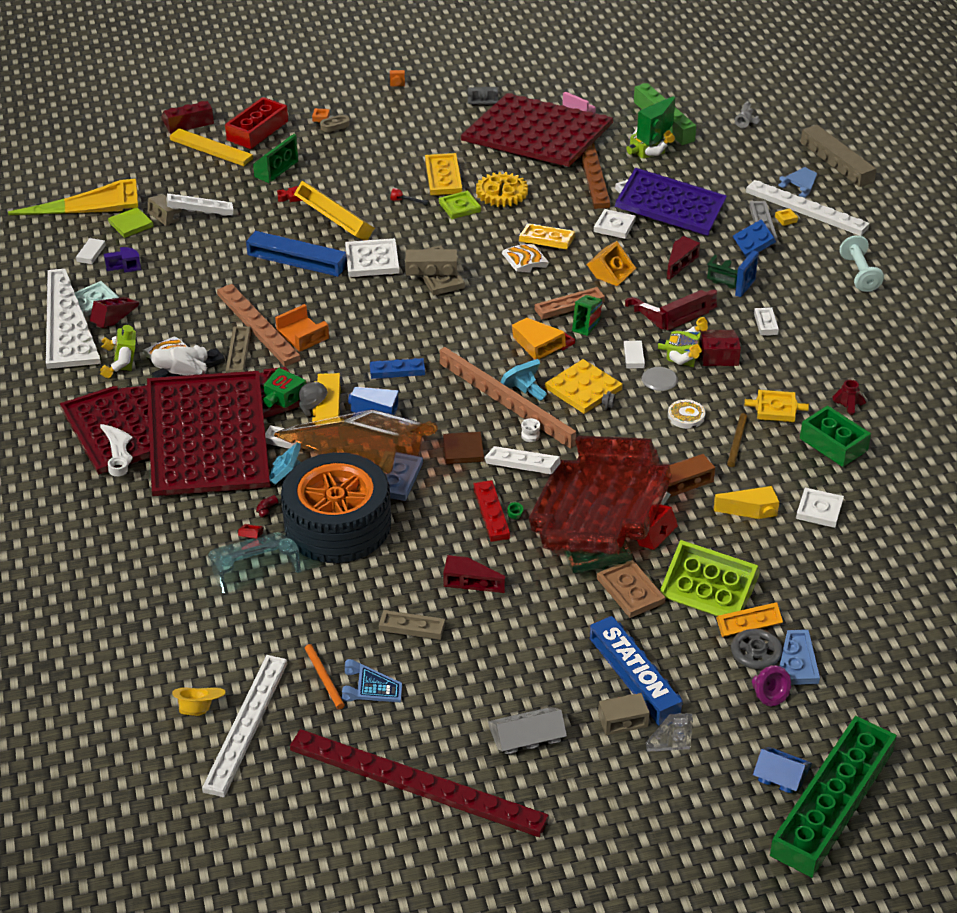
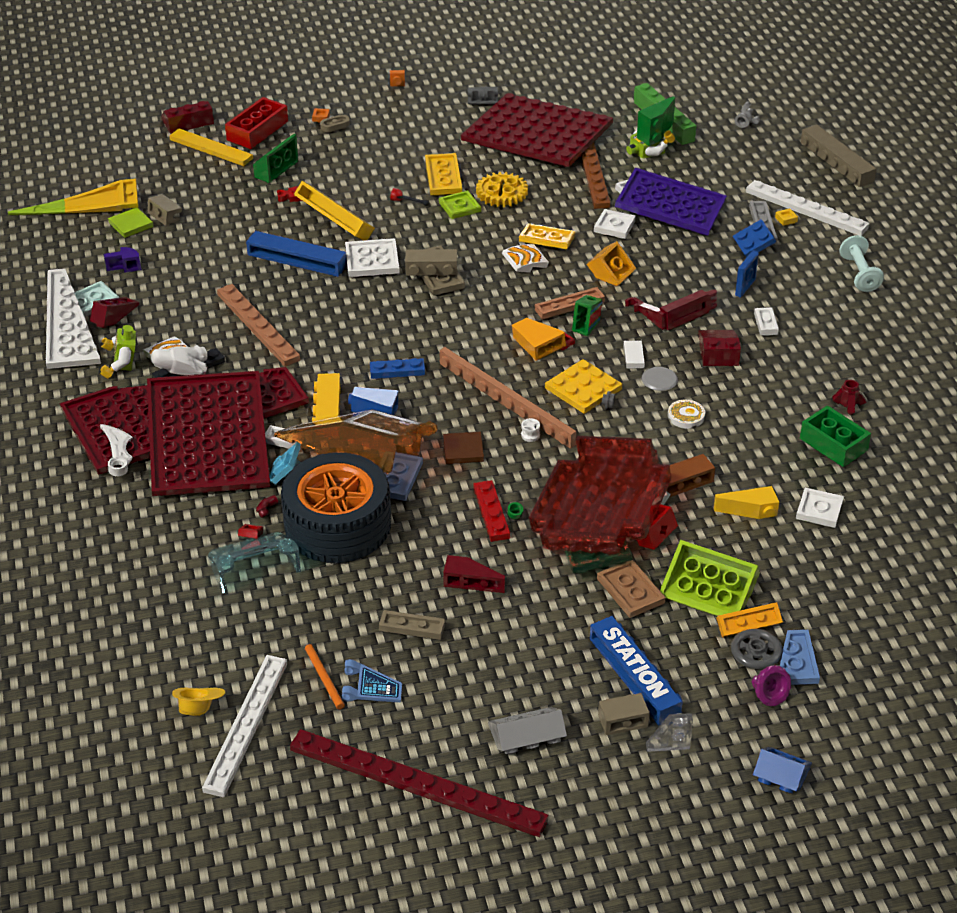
(90, 251): white tile -> none
(199, 204): white plate -> none
(238, 349): dark tan tile -> none
(282, 388): green torso -> none
(300, 329): orange panel -> none
(311, 395): dark grey piece -> none
(522, 460): white plate -> none
(523, 378): medium azure piece -> none
(576, 102): bright pink panel -> none
(683, 253): dark red slope -> none
(684, 345): torso -> none
(722, 274): dark green window -> none
(737, 440): pearl gold bar -> none
(776, 405): yellow plate -> none
(802, 178): medium blue flag -> none
(832, 796): green brick -> none

